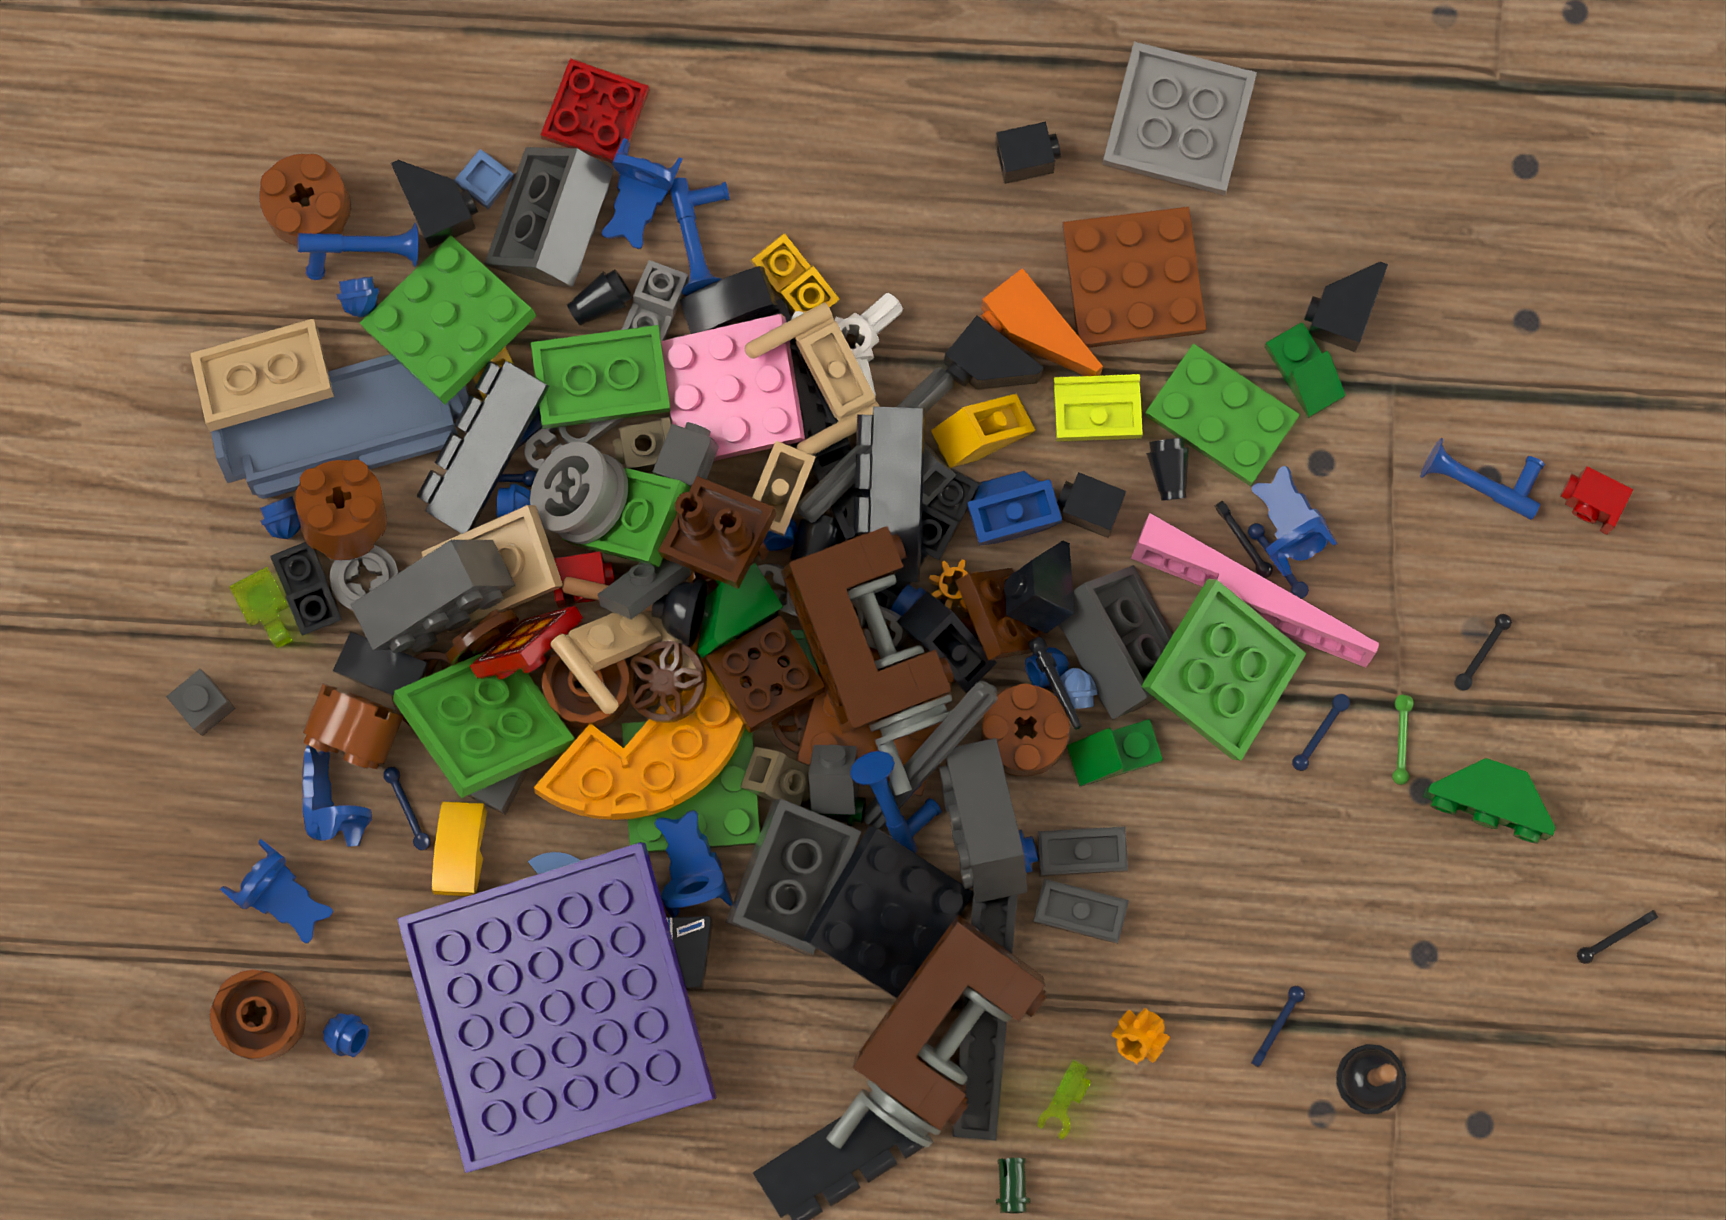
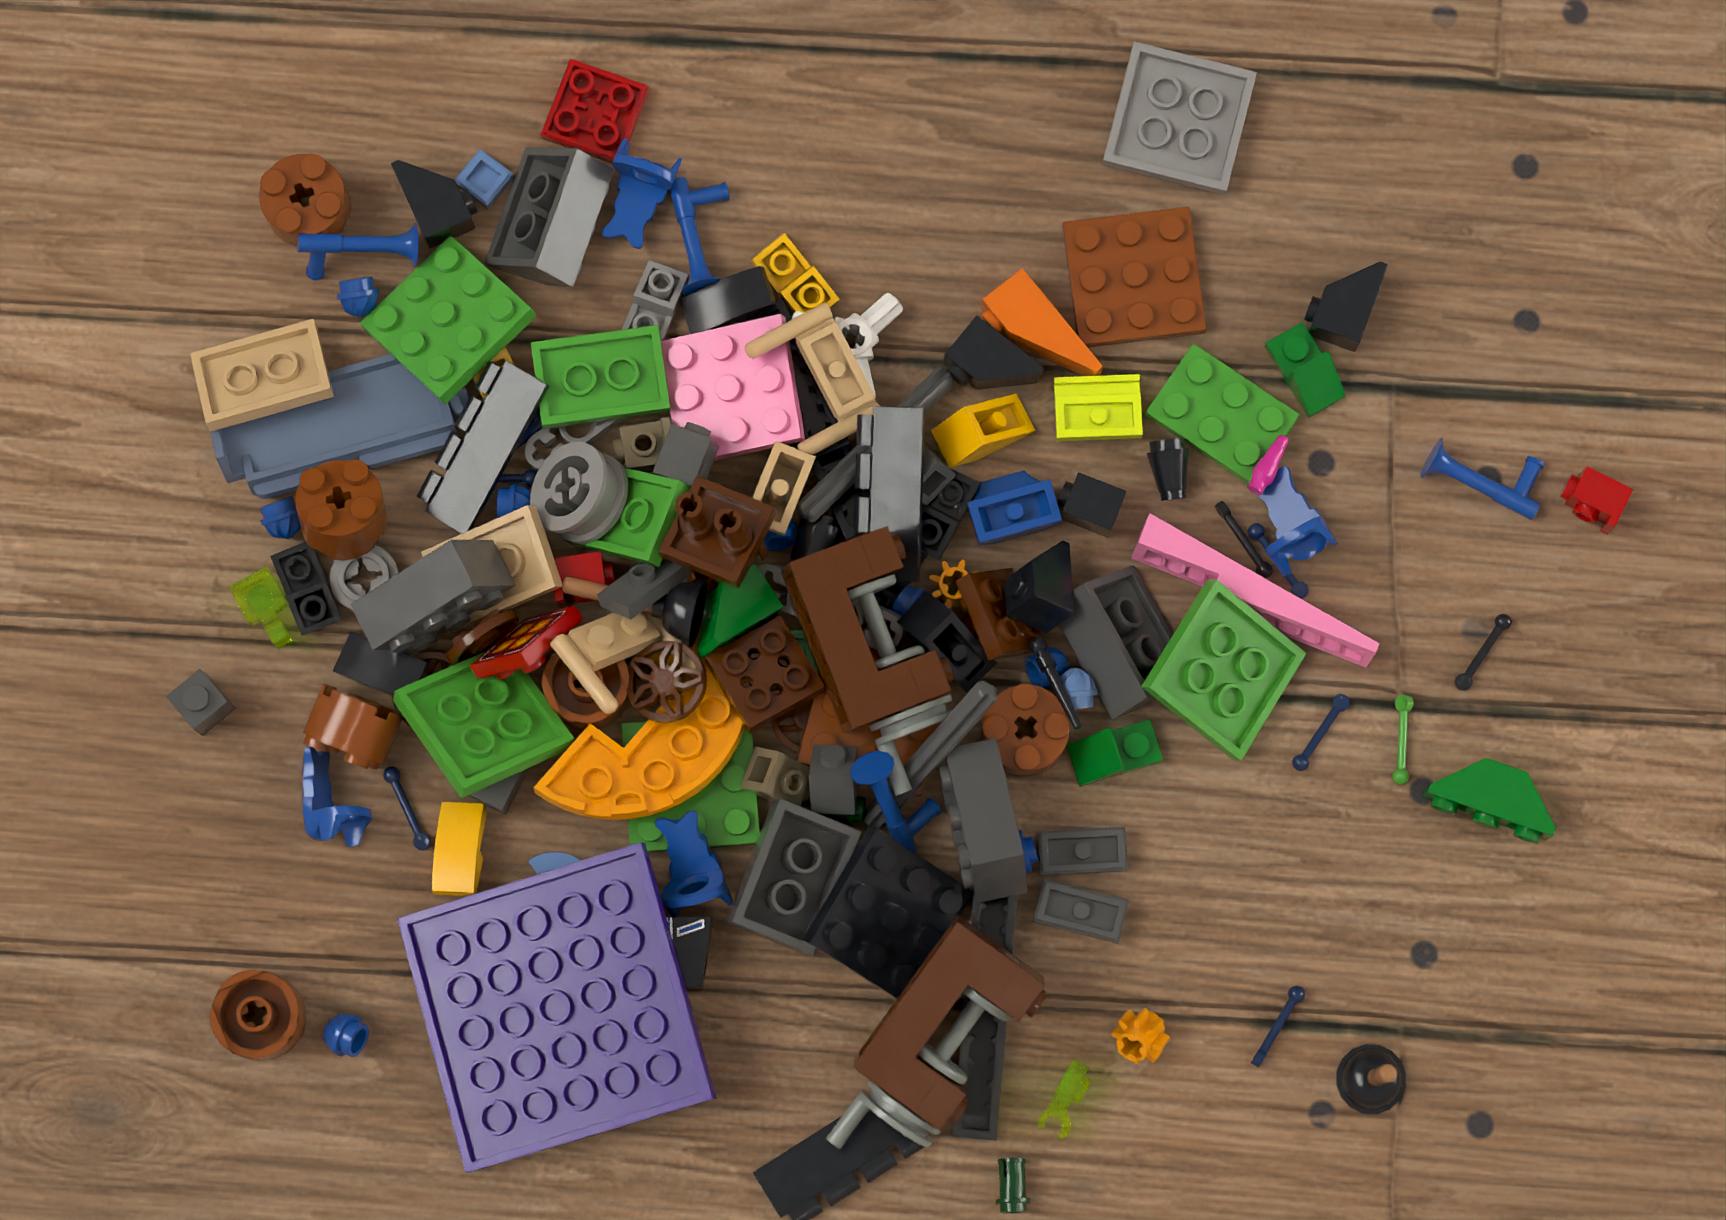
(274, 890): blue hair -> none
(600, 298): black cone -> none
(1026, 152): black brick -> none
(1267, 467): none -> dark pink piece
(1586, 954): black hinge -> none

